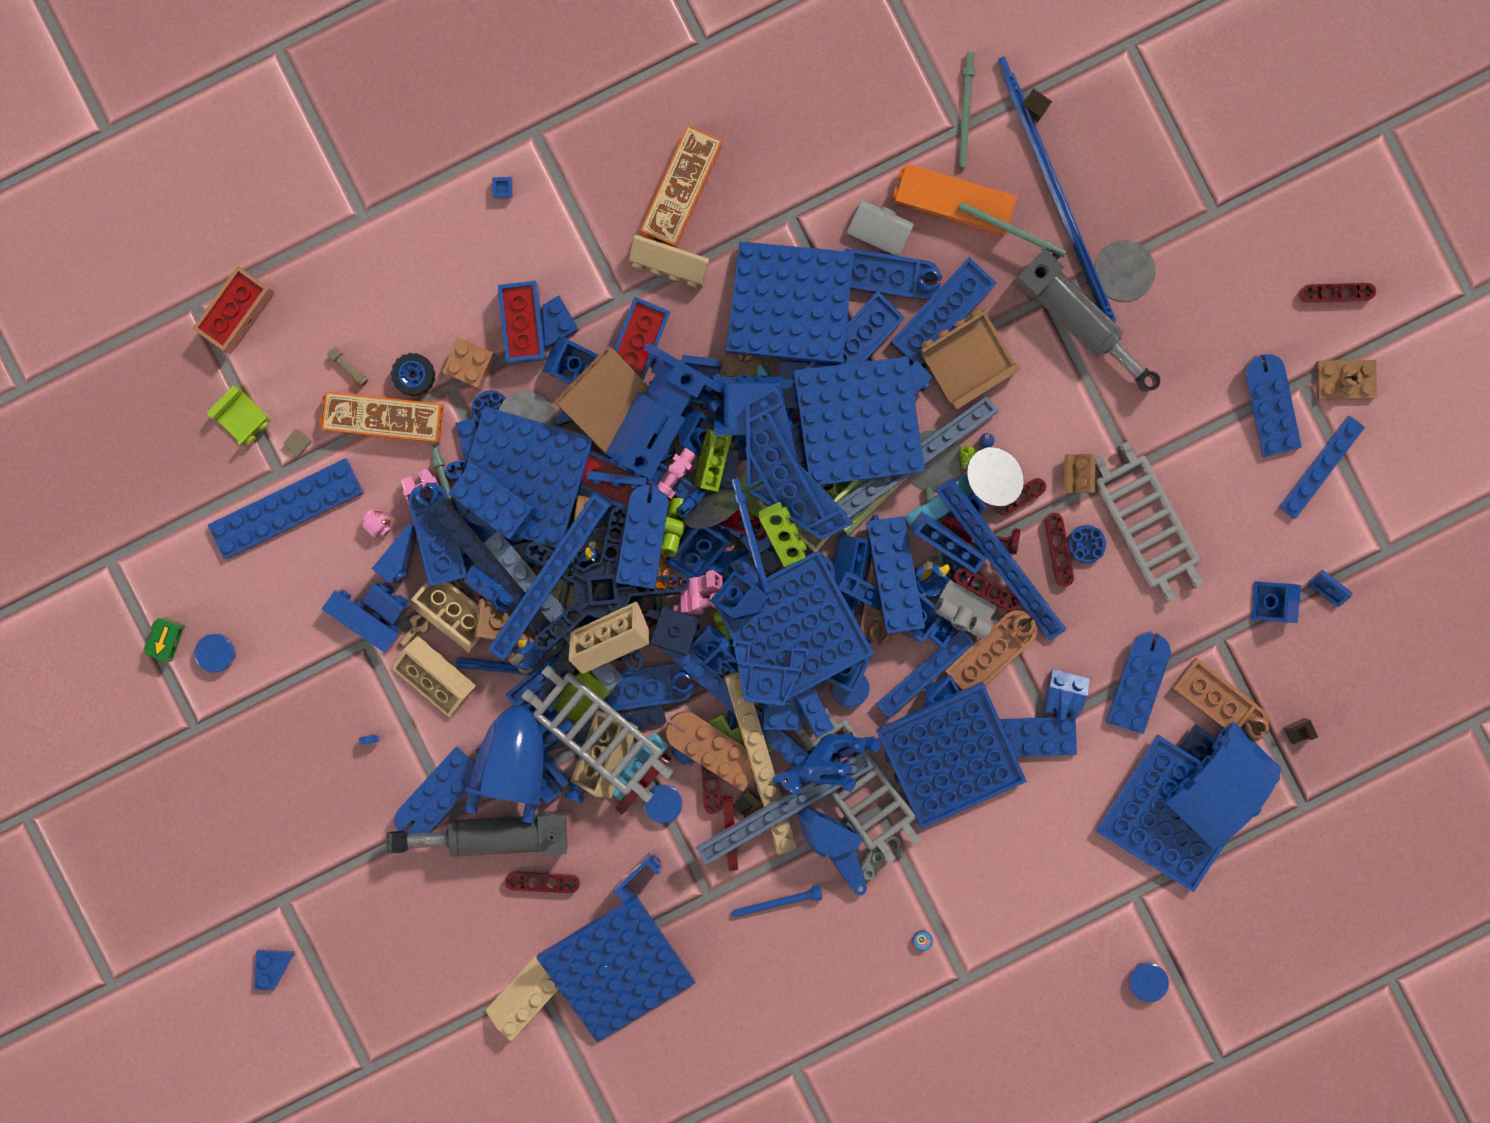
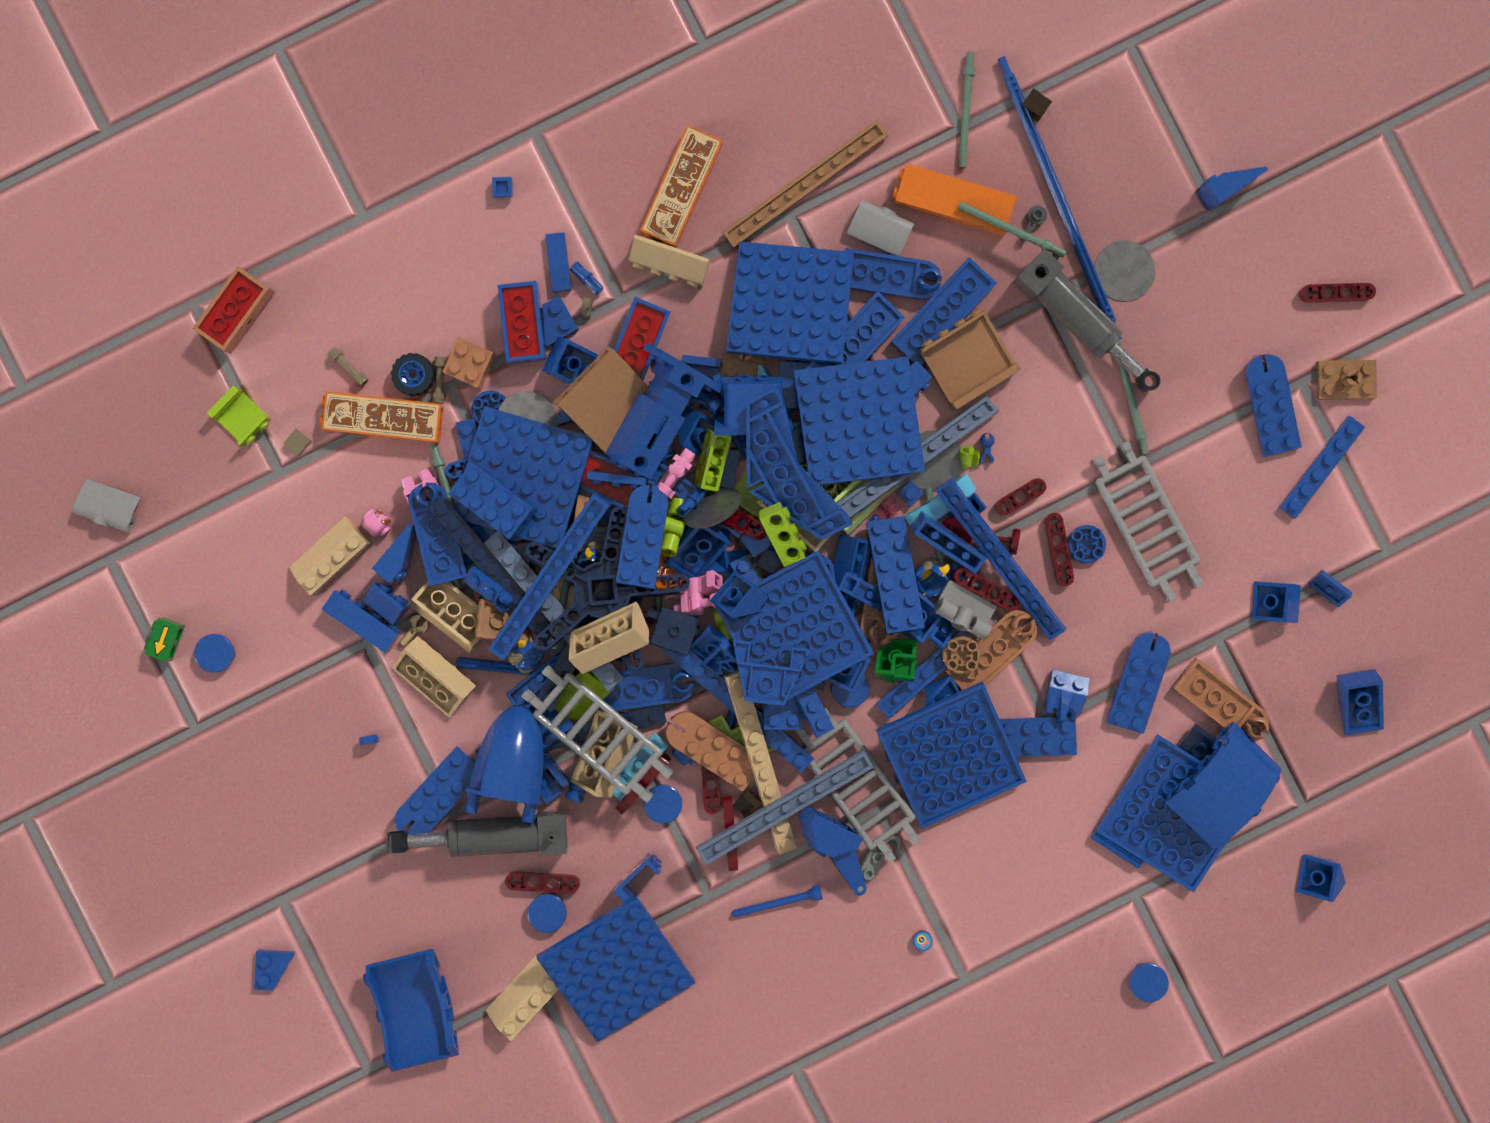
(106, 505): none -> light grey panel
(285, 508): blue plate -> none
(329, 556): none -> tan slope
(412, 1010): none -> blue panel
(438, 396): none -> dark tan bar
(547, 913): none -> blue tile
(558, 262): none -> blue tile
(586, 278): none -> blue axle
(587, 308): none -> dark tan tile
(740, 498): blue bar -> none
(805, 183): none -> medium nougat plate
(824, 763): blue animal -> none
(890, 507): none -> clear pink wheel
(897, 661): none -> green brick
(910, 493): none -> blue plate
(961, 655): none -> medium nougat tile
(995, 476): sticker -> none
(1036, 216): none -> dark grey plate
(1079, 473): medium nougat bracket -> none
(1119, 851): none -> blue axle
(1140, 435): none -> sand green bar
(1220, 188): none -> blue slope
(1300, 731): dark brown panel -> none
(1320, 878): none -> blue slope
(1361, 701): none -> blue slope

